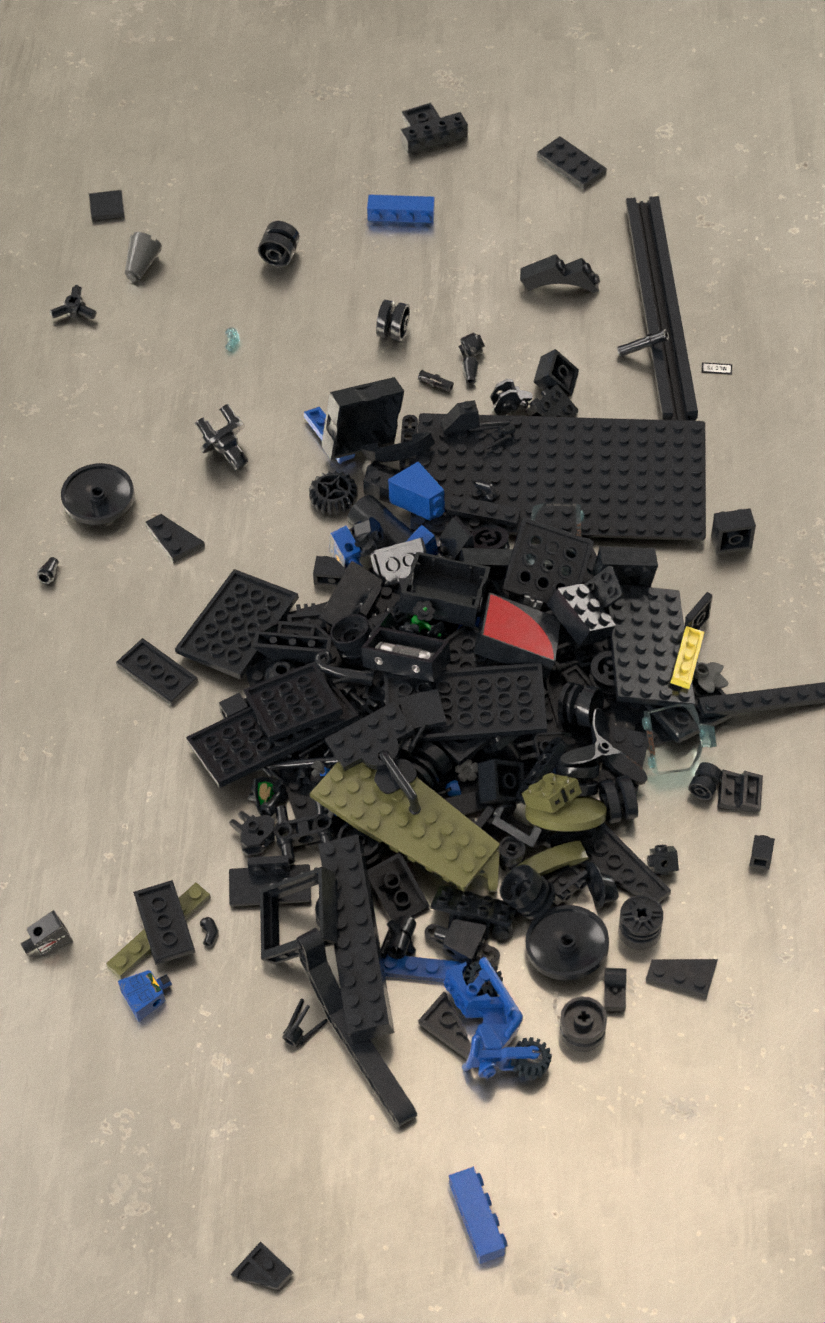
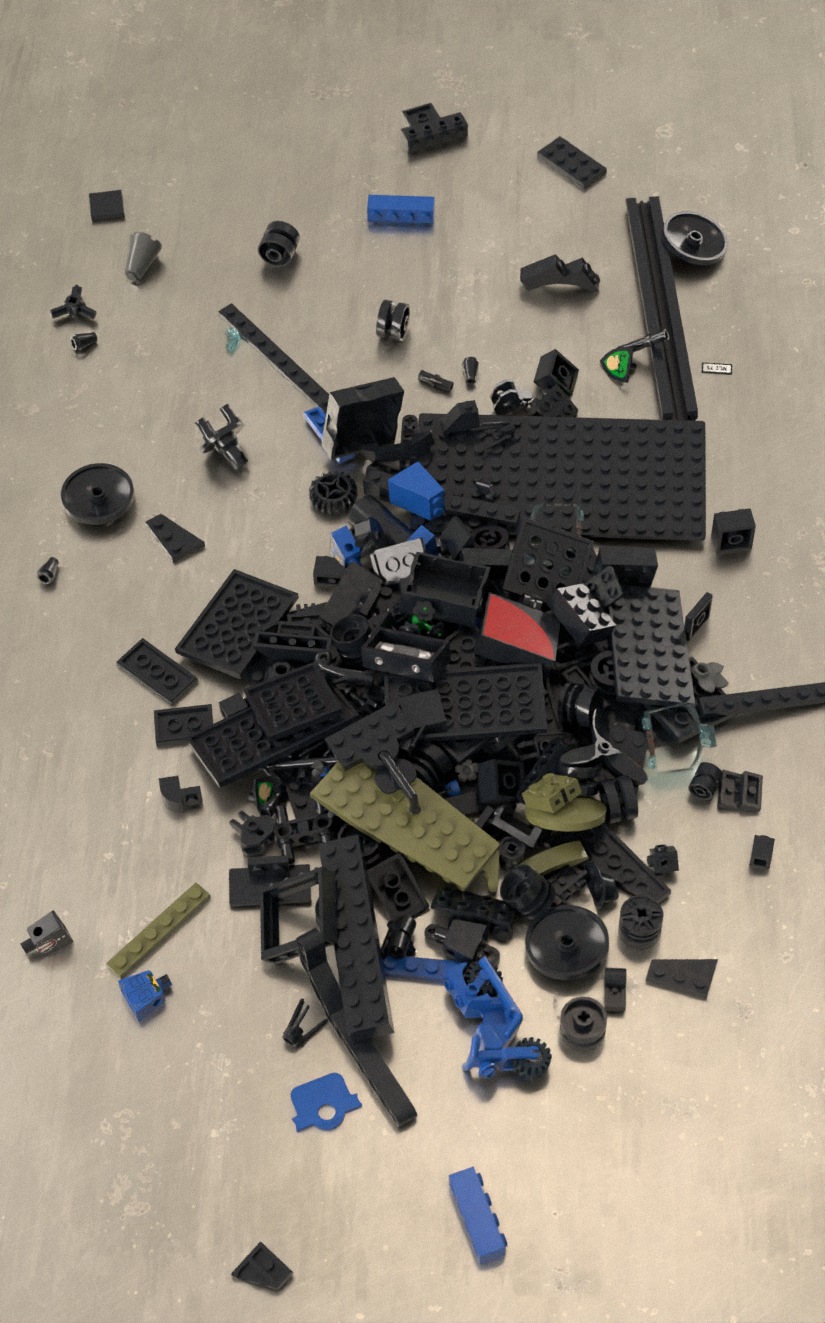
(81, 341): none -> black cone
(164, 922): black tile -> none
(175, 797): none -> black brick
(176, 724): none -> black tile
(211, 929): black arm -> none
(275, 356): none -> black plate
(320, 1092): none -> blue piece
(444, 1024): black wing -> none
(471, 345): black head -> none
(618, 363): none -> shield
(687, 657): light yellow tile -> none
(694, 238): none -> black dish

